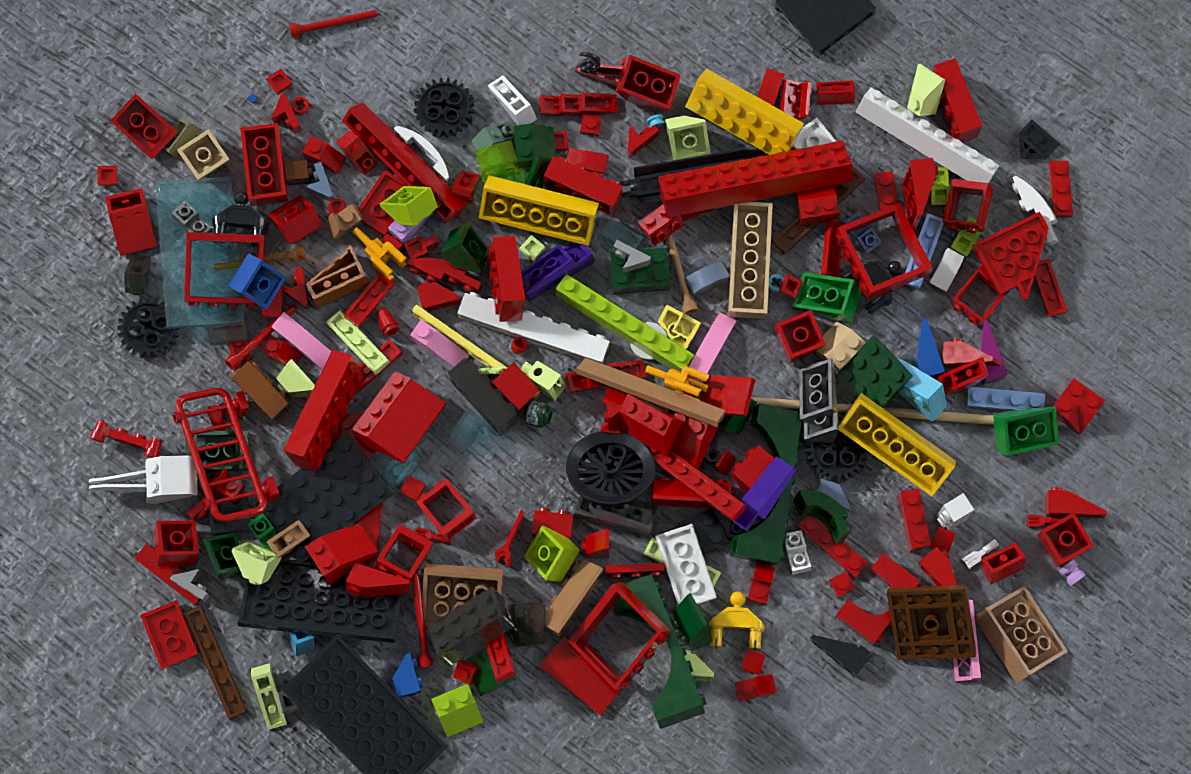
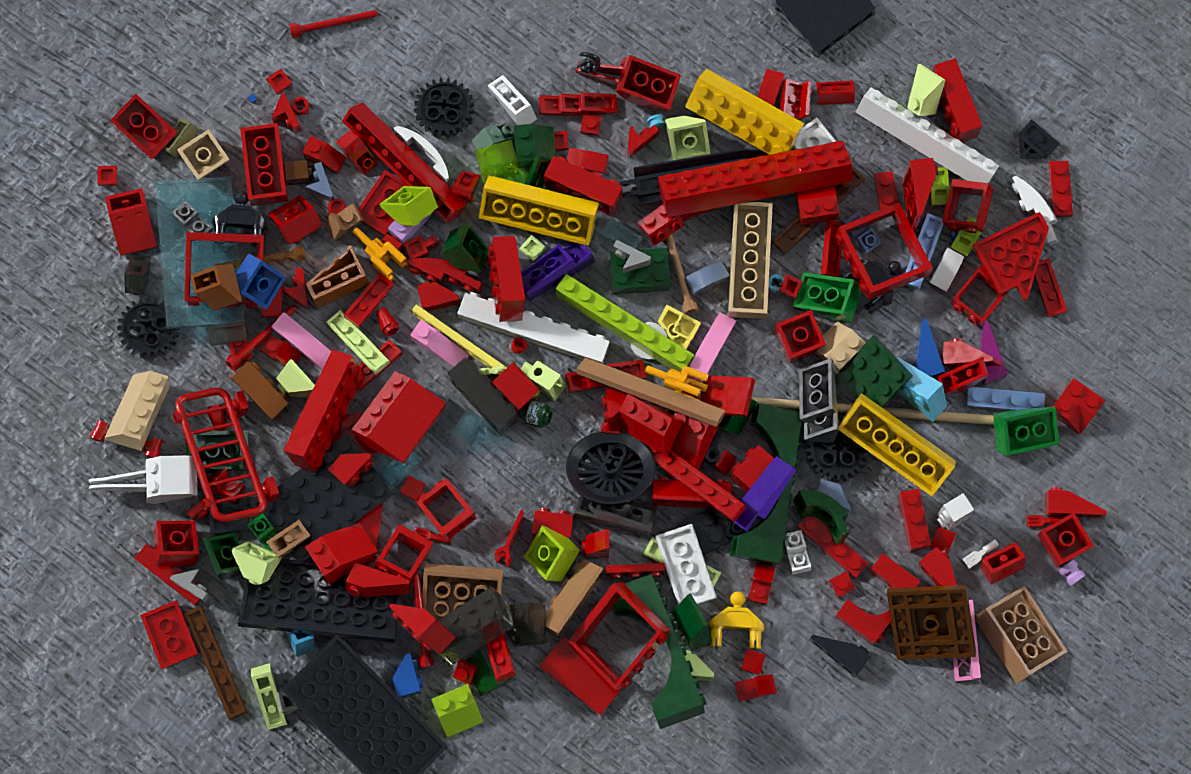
(138, 409): none -> tan slope
(217, 286): none -> dark orange slope
(350, 466): none -> red slope
(424, 627): none -> red slope

